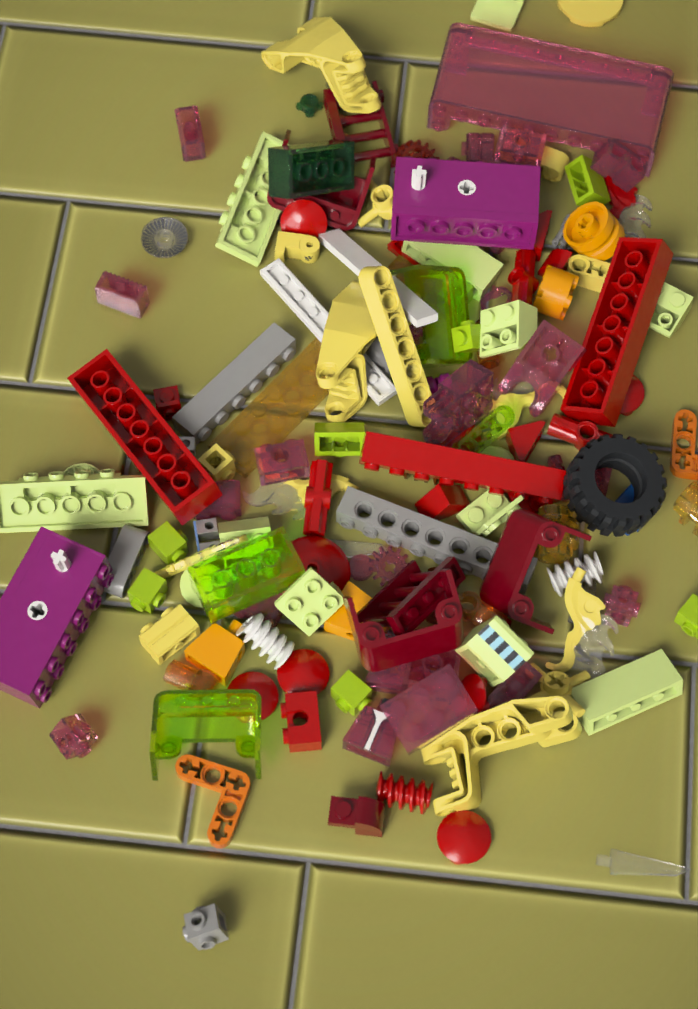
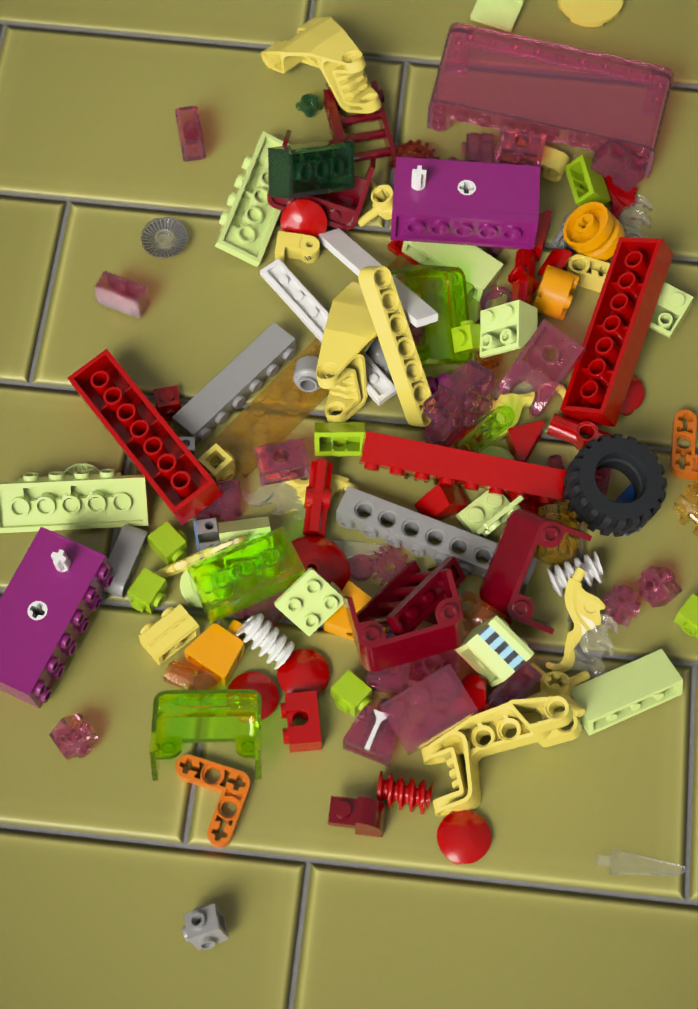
(305, 374): none -> light grey head
(658, 586): none -> clear pink brick

